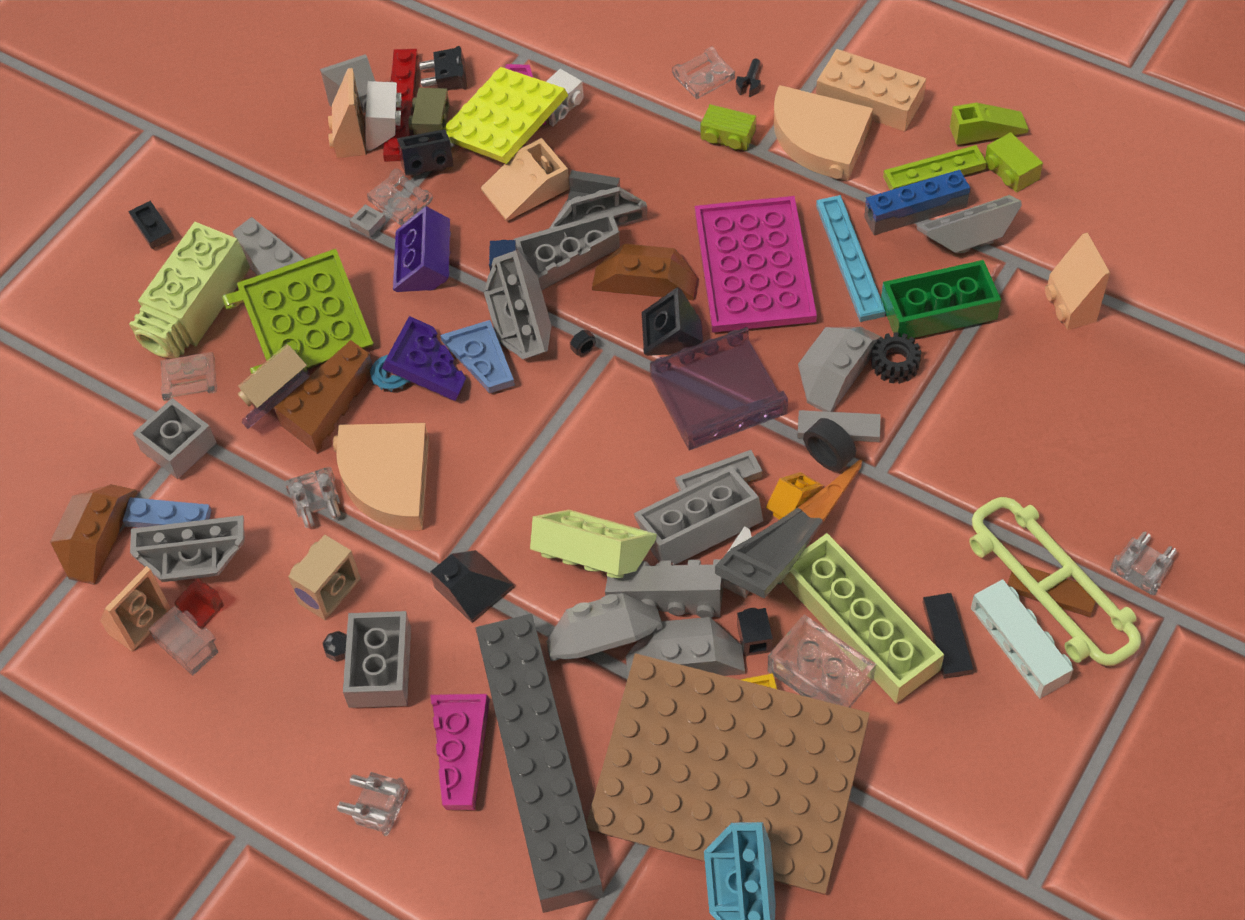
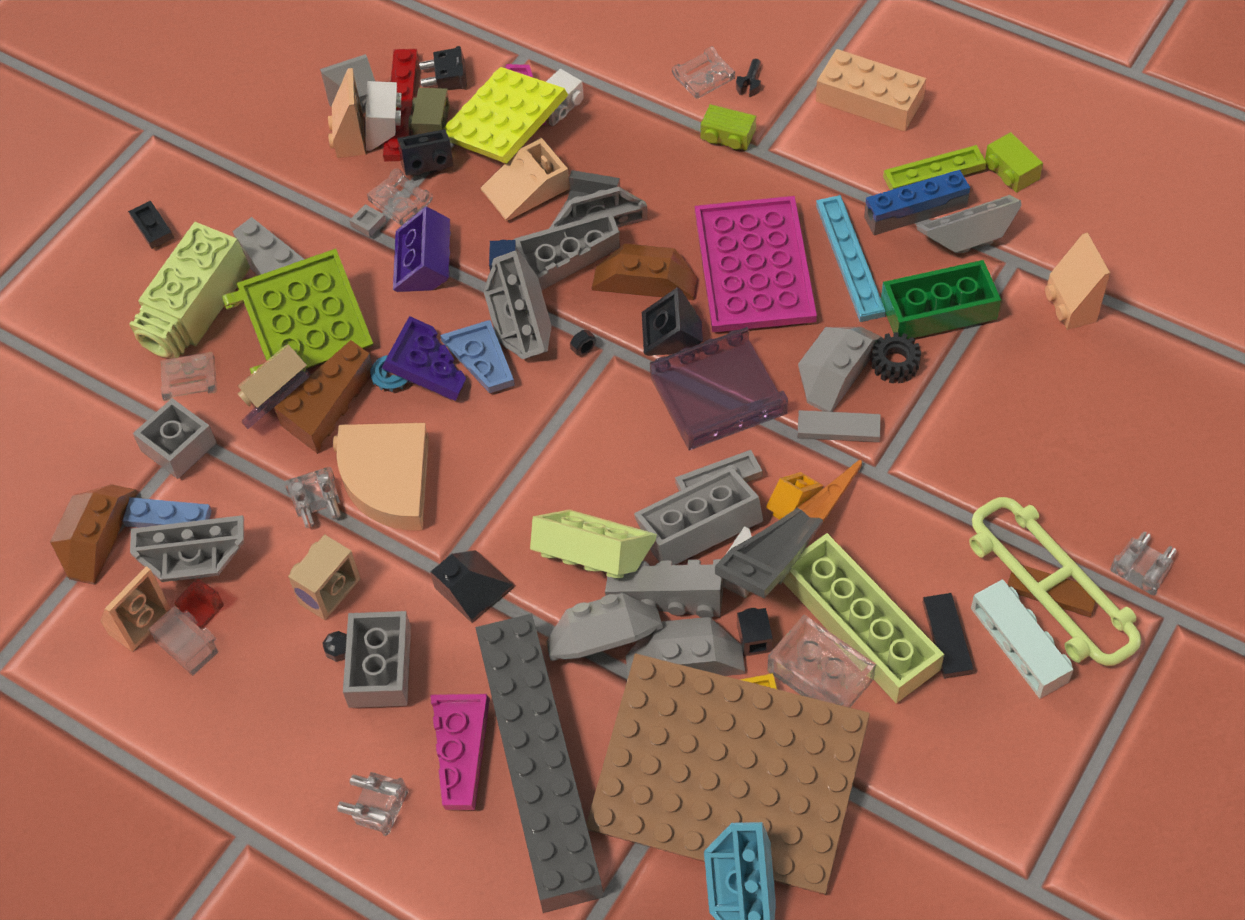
(820, 131): light nougat brick -> none
(829, 444): black tyre -> none
(984, 122): lime slope -> none

